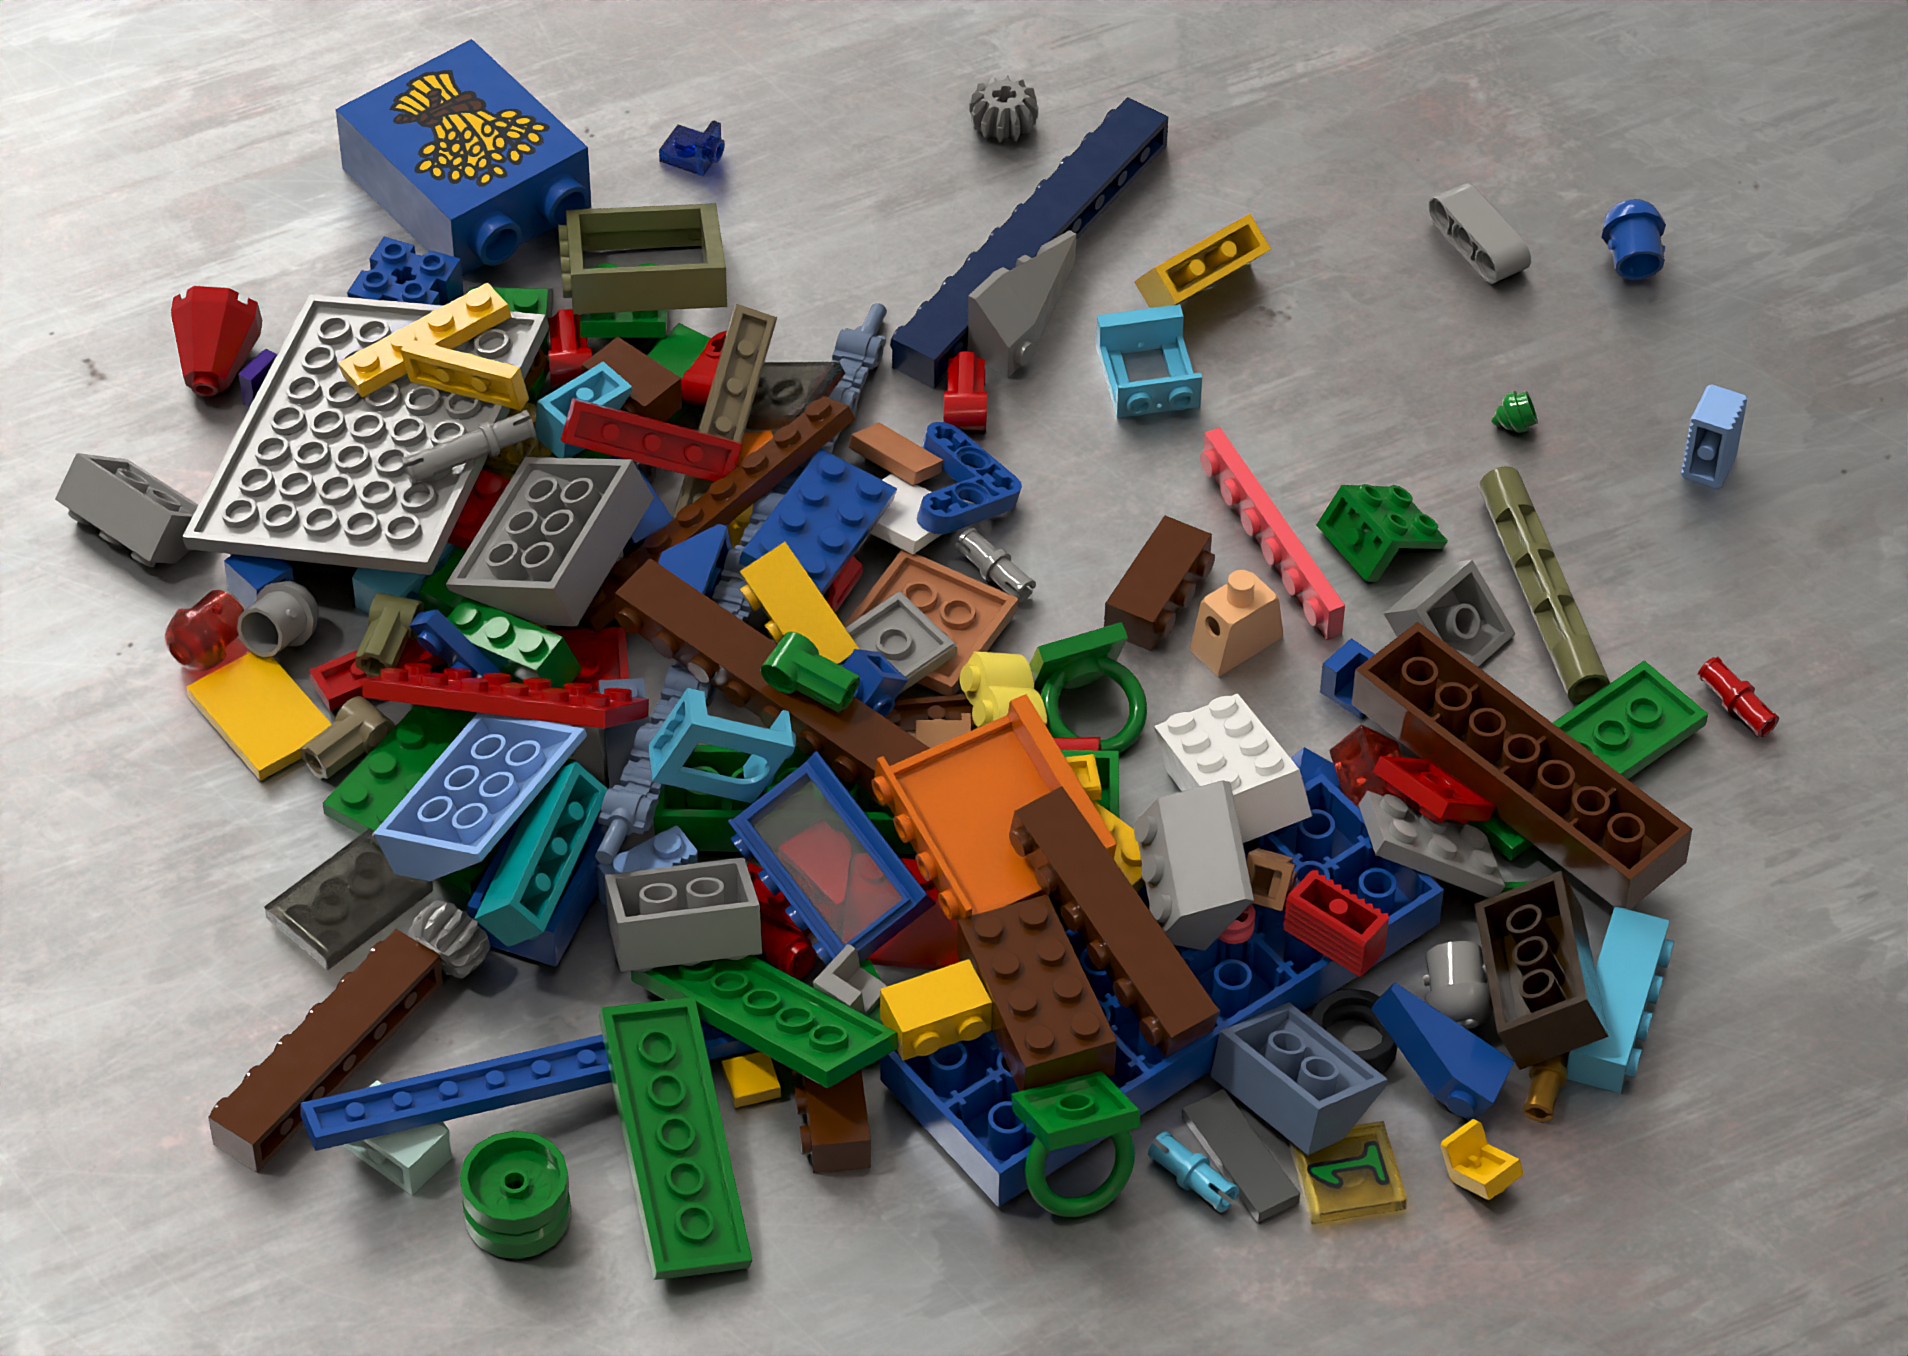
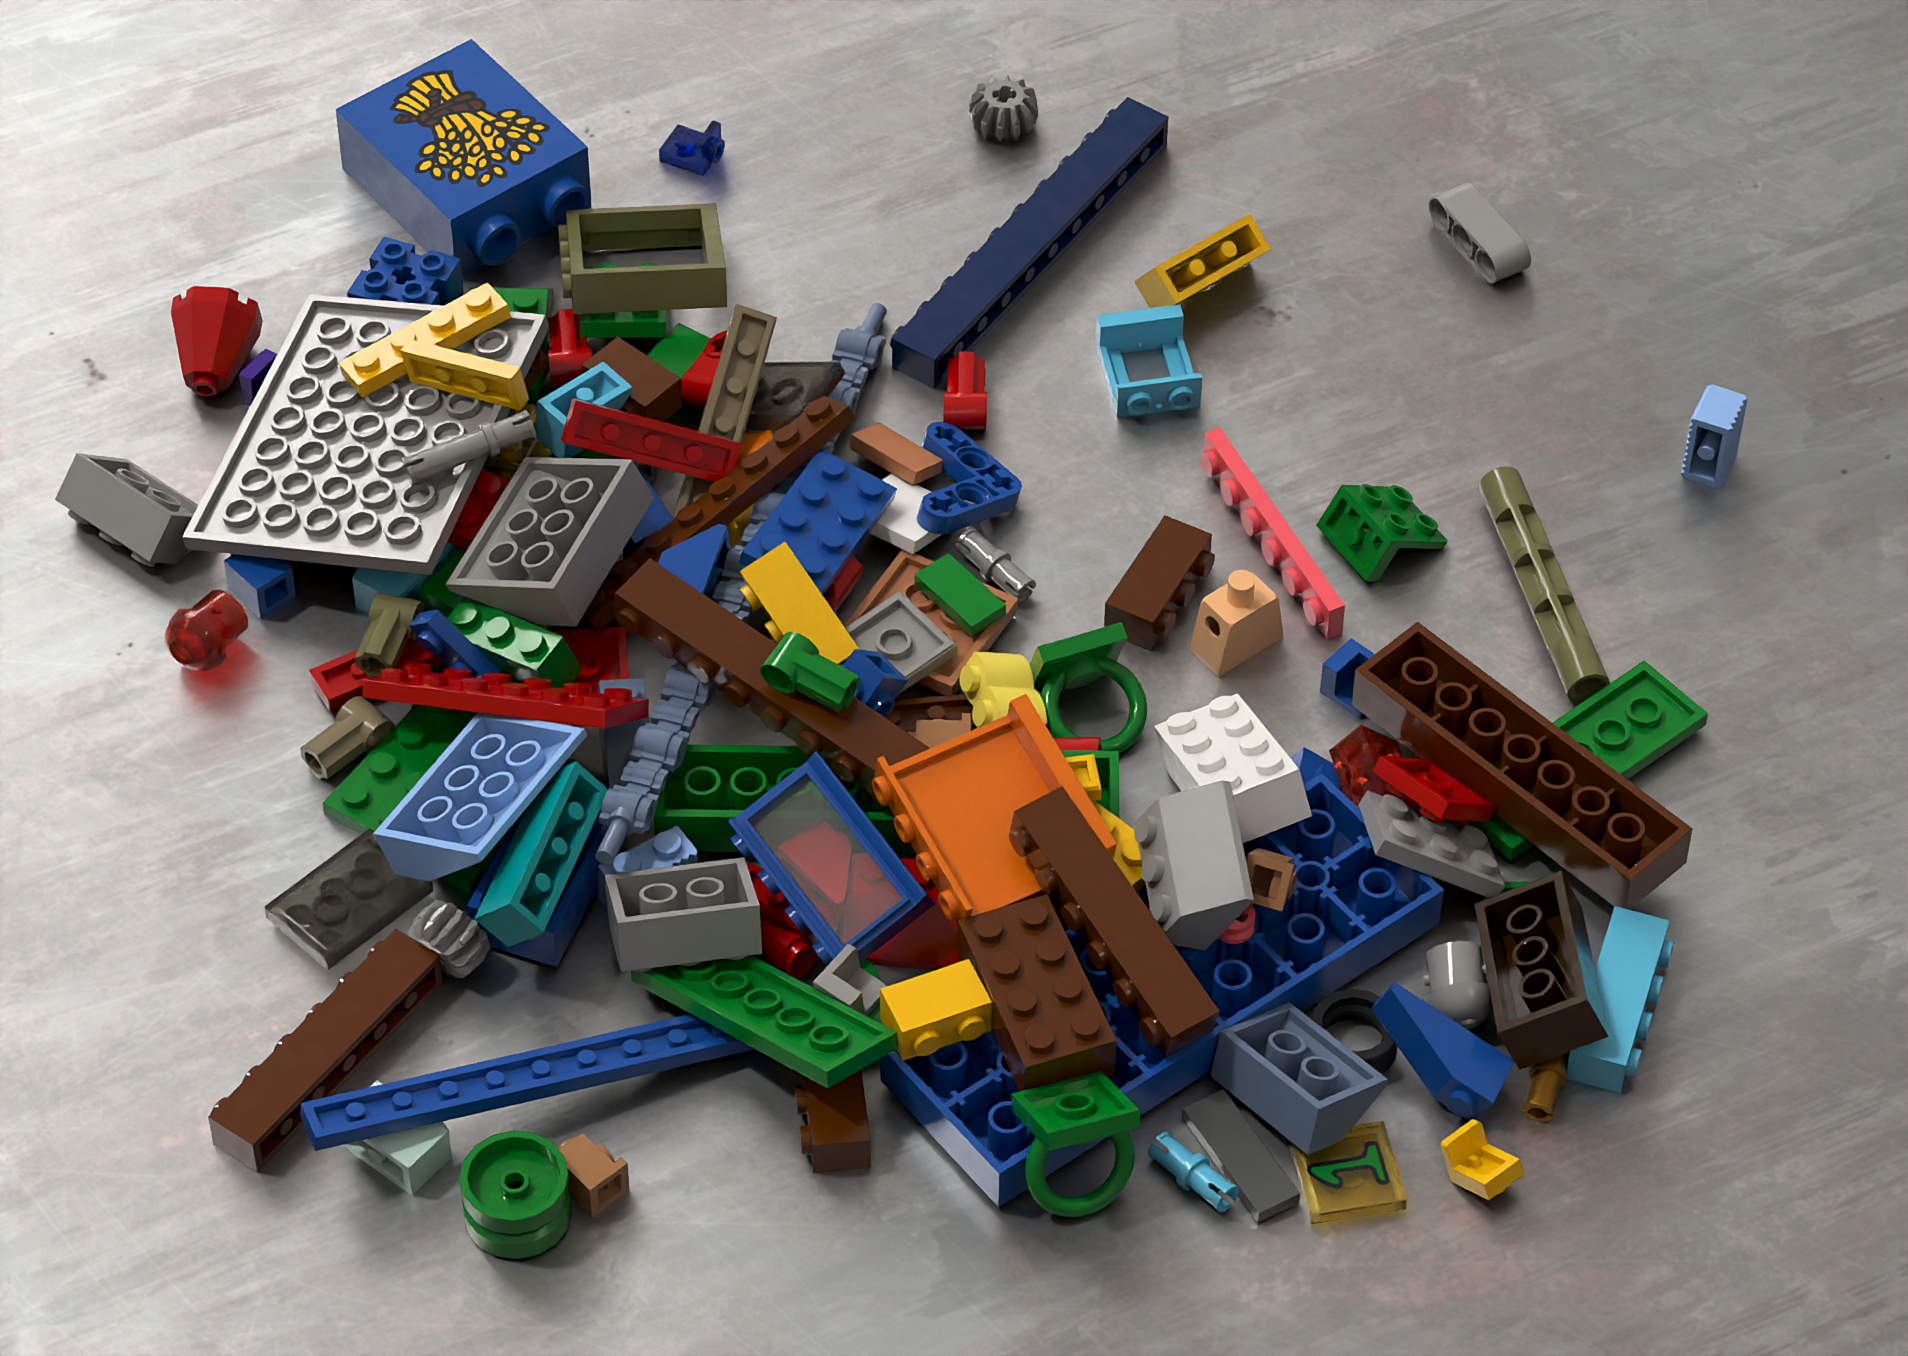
(258, 712): yellow tile -> none
(279, 618): light grey piece -> none
(593, 1174): none -> medium nougat brick
(674, 1138): green plate -> none
(690, 725): medium azure panel -> none
(751, 1079): yellow tile -> none
(960, 594): none -> green tile
(1015, 305): light grey wedge -> none
(1336, 923): red brick -> none
(1455, 608): light grey slope -> none
(1515, 412): green plate -> none
(1634, 237): blue piece -> none
(1738, 696): red pin -> none

